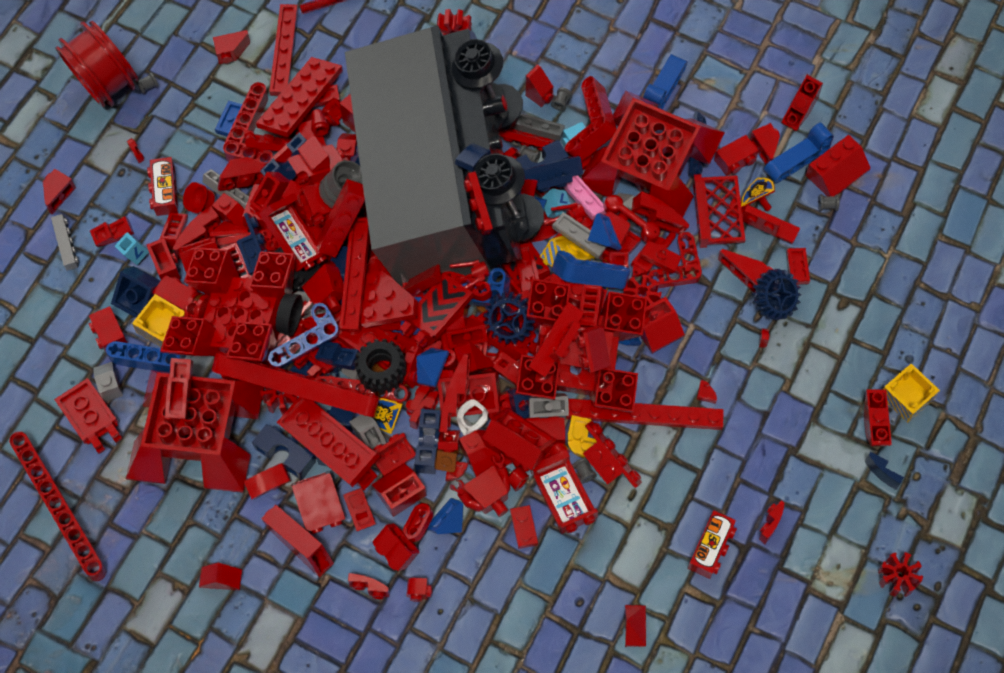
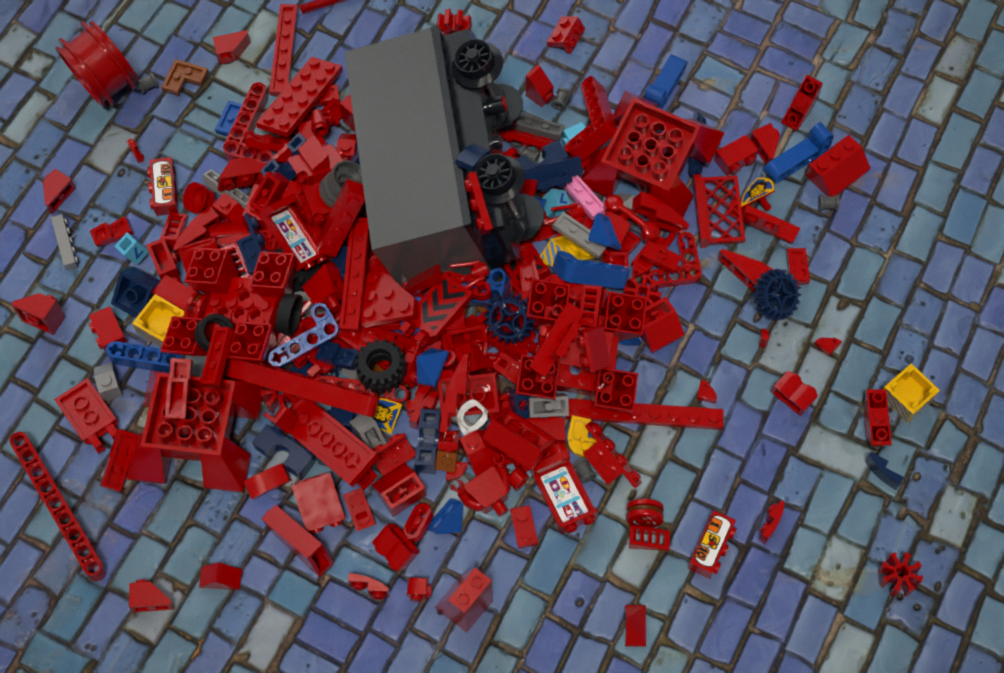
(40, 312): none -> red slope
(118, 460): none -> red plate
(147, 597): none -> red slope
(183, 72): none -> dark orange plate
(199, 329): none -> black tyre
(216, 356): none -> red plate
(283, 419): none -> red panel
(467, 599): none -> red slope
(566, 33): none -> red bracket
(633, 544): none -> red slope
(645, 513): none -> red head
(794, 393): none -> red brick
(828, 345): none -> red tile

